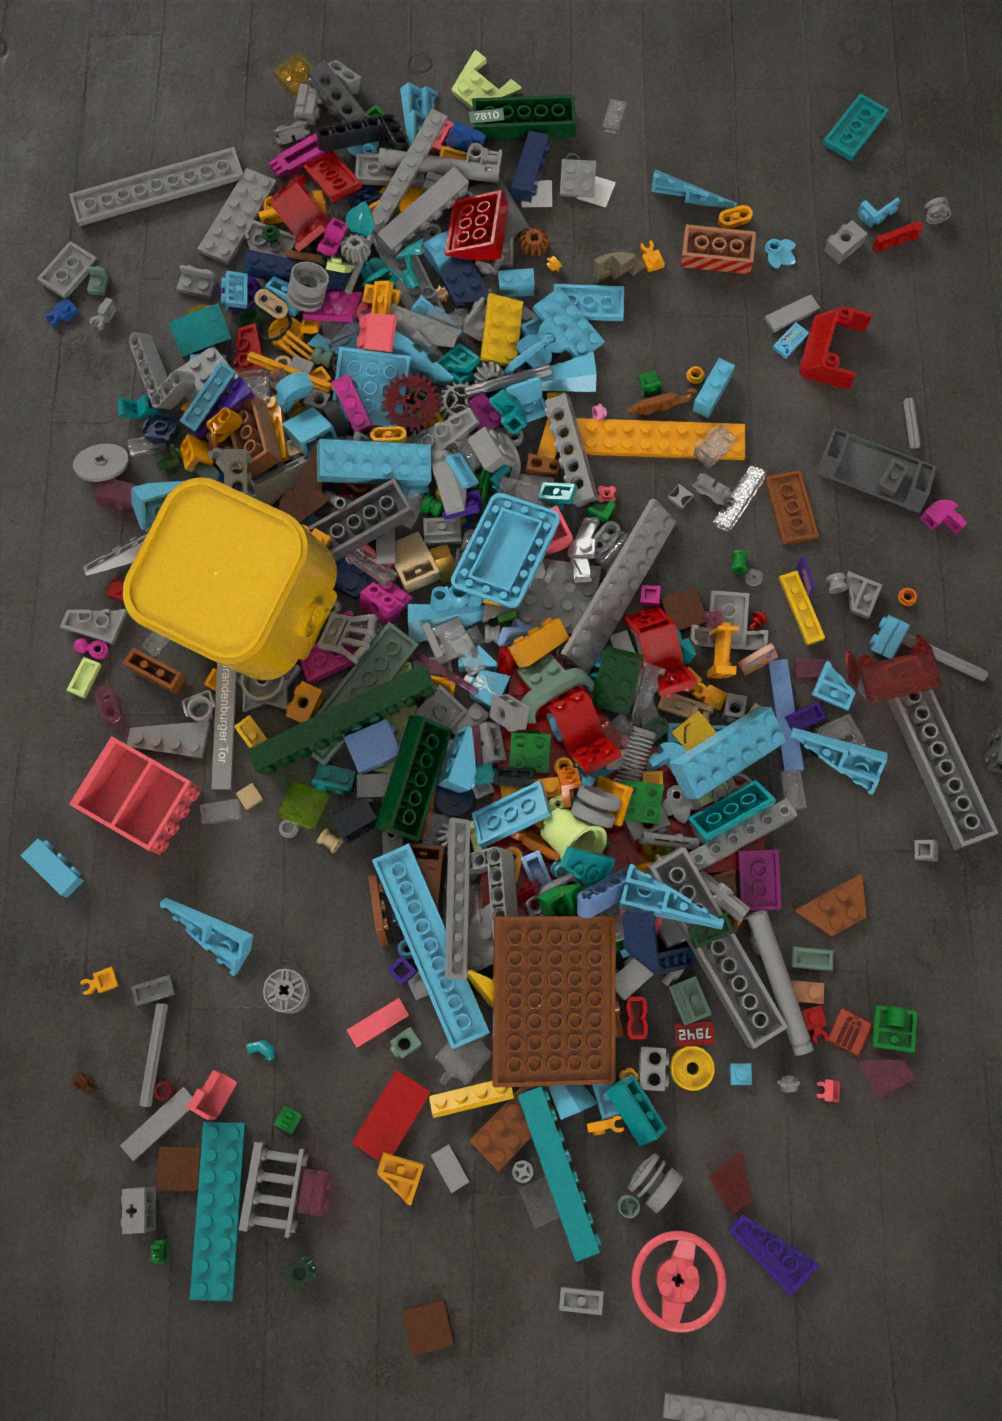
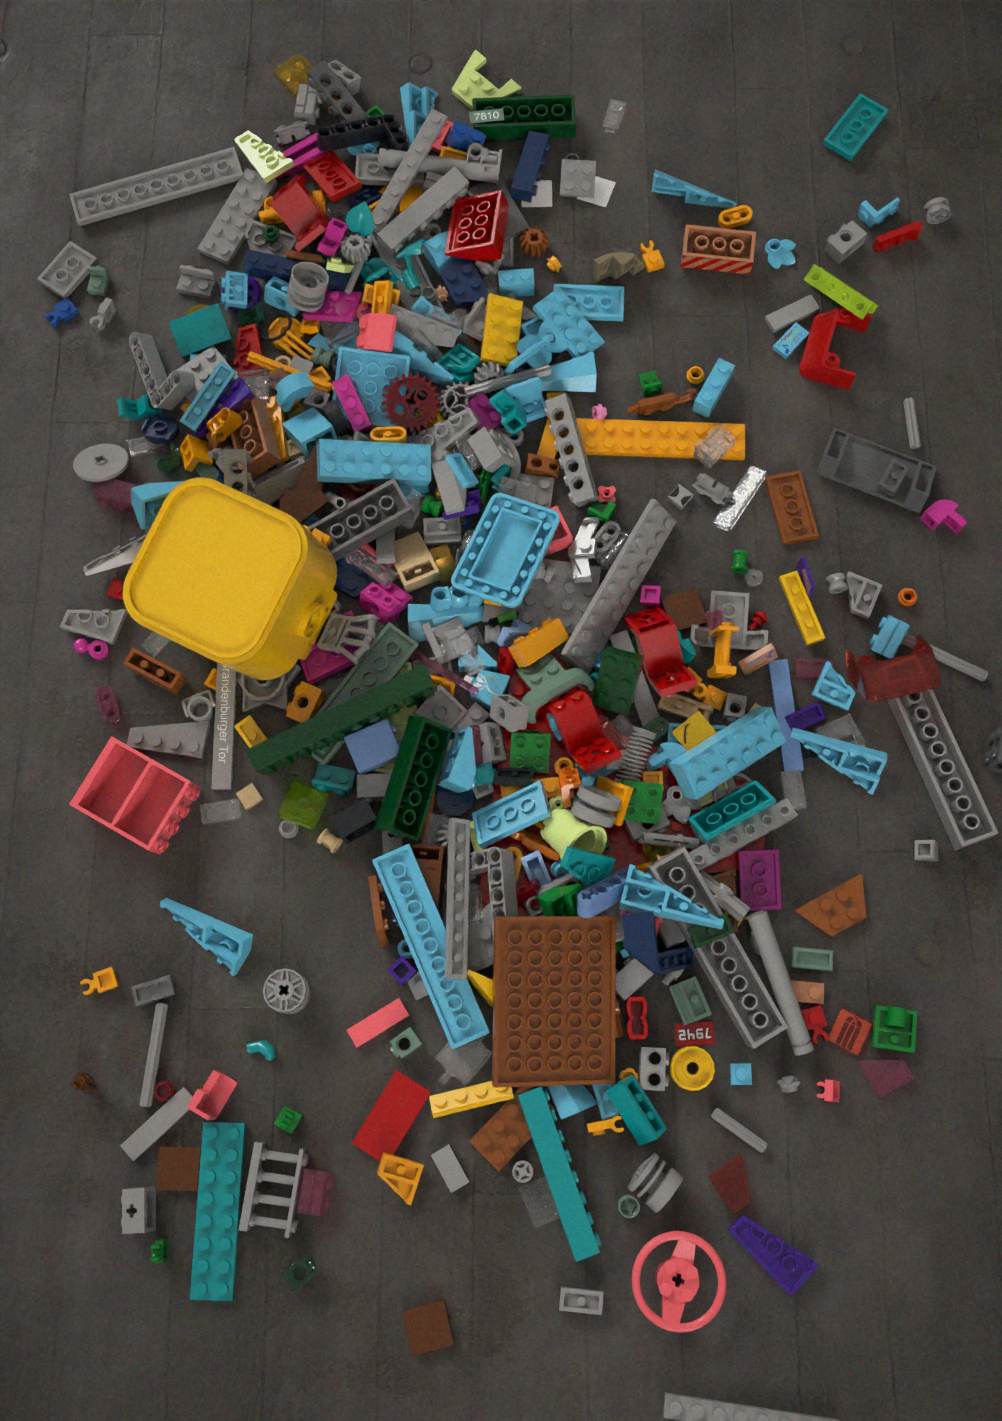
(53, 867): medium azure brick -> none
(84, 677): yellowish green tile -> none
(263, 157): none -> yellowish green wing
(271, 303): tan plate -> none
(557, 494): teal slope -> none
(645, 690): clear wing -> none
(739, 1130): none -> light grey axle
(840, 292): none -> lime fence

